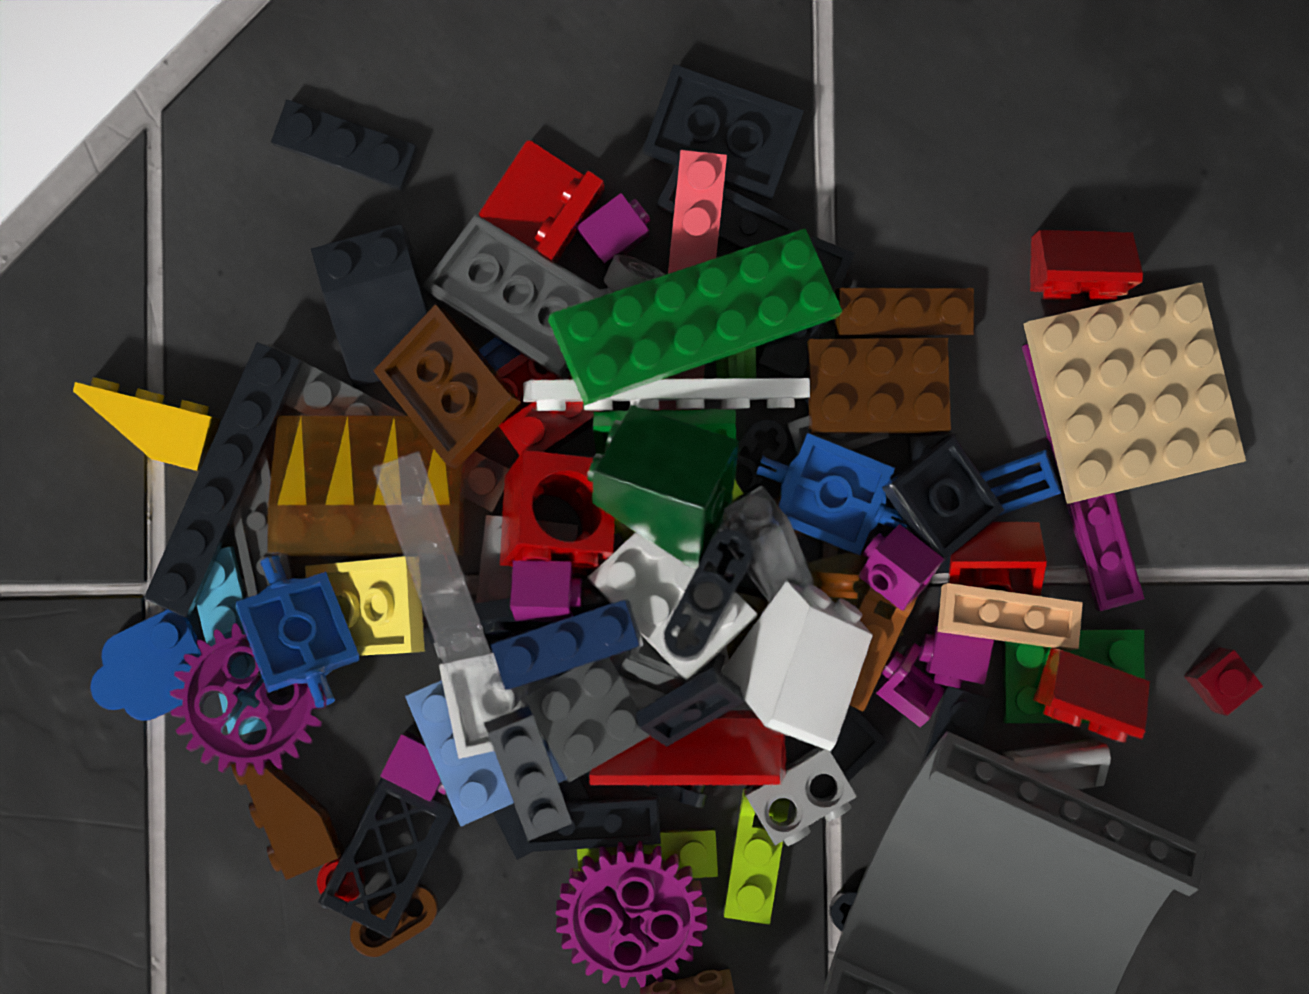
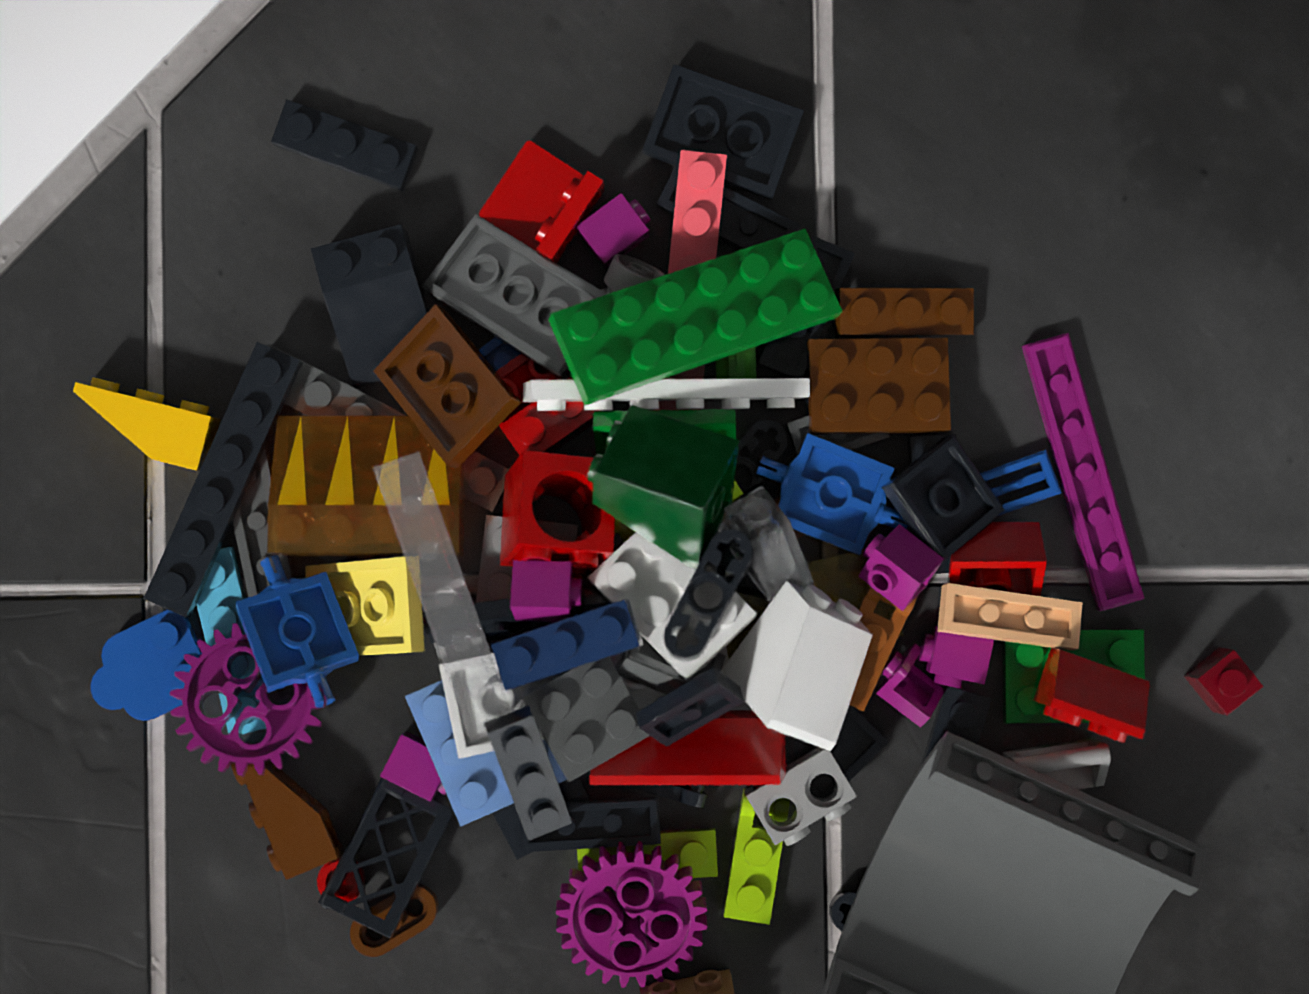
(838, 584): orange bush -> none
(1084, 263): red slope -> none
(1134, 392): tan plate -> none

